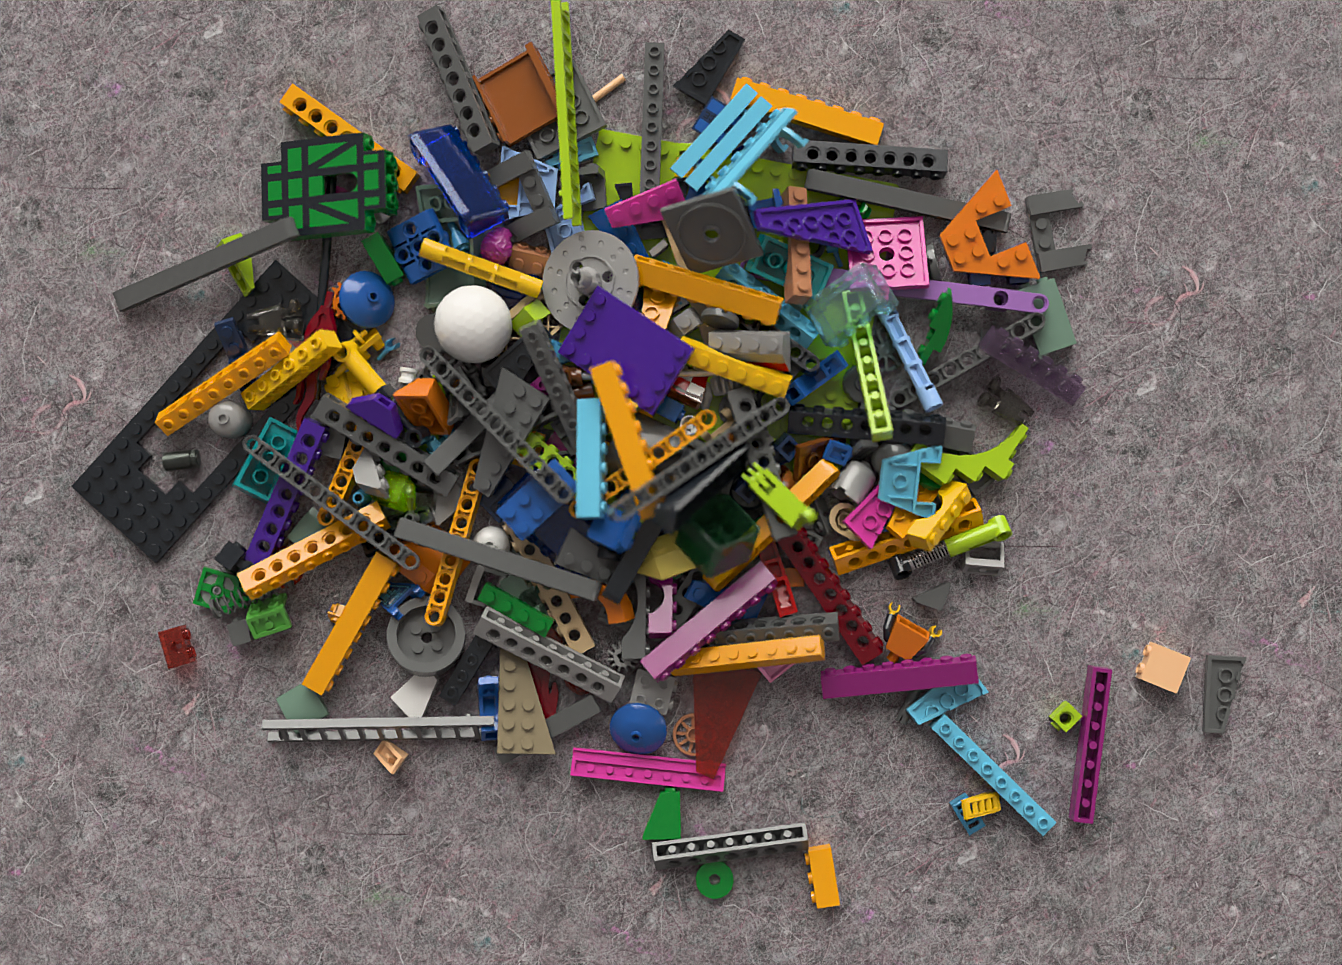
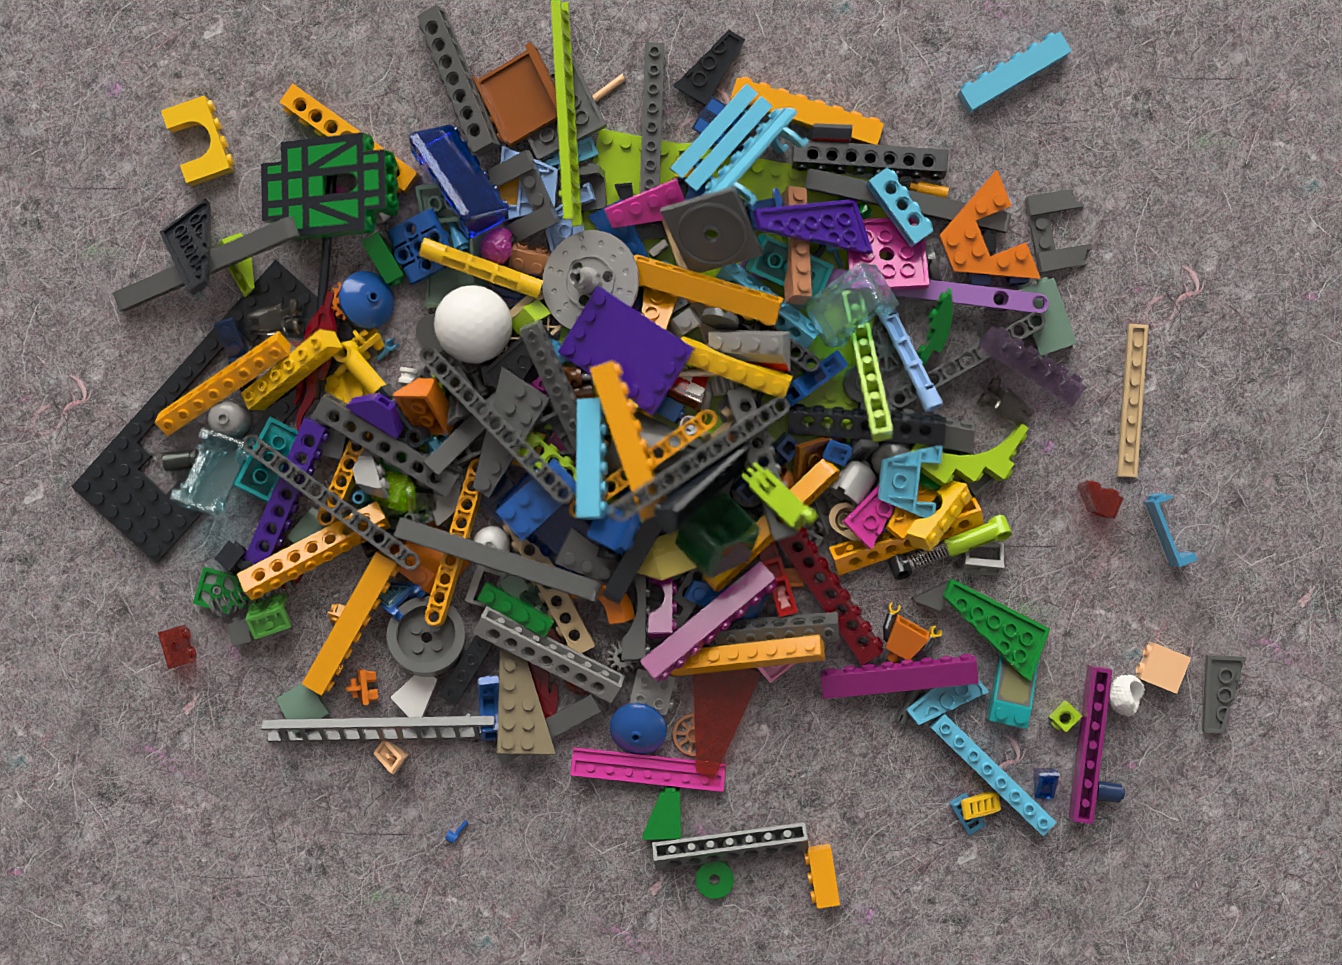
(189, 246): none -> black wing
(212, 473): none -> clear light blue windscreen
(216, 160): none -> yellow arch
(363, 678): none -> orange hips
(451, 836): none -> blue hand
(832, 132): none -> dark grey slope
(889, 202): none -> medium azure brick
(929, 188): none -> light orange cylinder
(1007, 631): none -> green wing
(1010, 696): none -> slope
(1014, 72): none -> medium azure brick
(1045, 782): none -> clear blue slope
(1100, 500): none -> clear red slope
(1110, 792): none -> dark blue brick
(1126, 694): none -> white hair
(1132, 400): none -> tan tile
(1162, 531): none -> dark azure panel

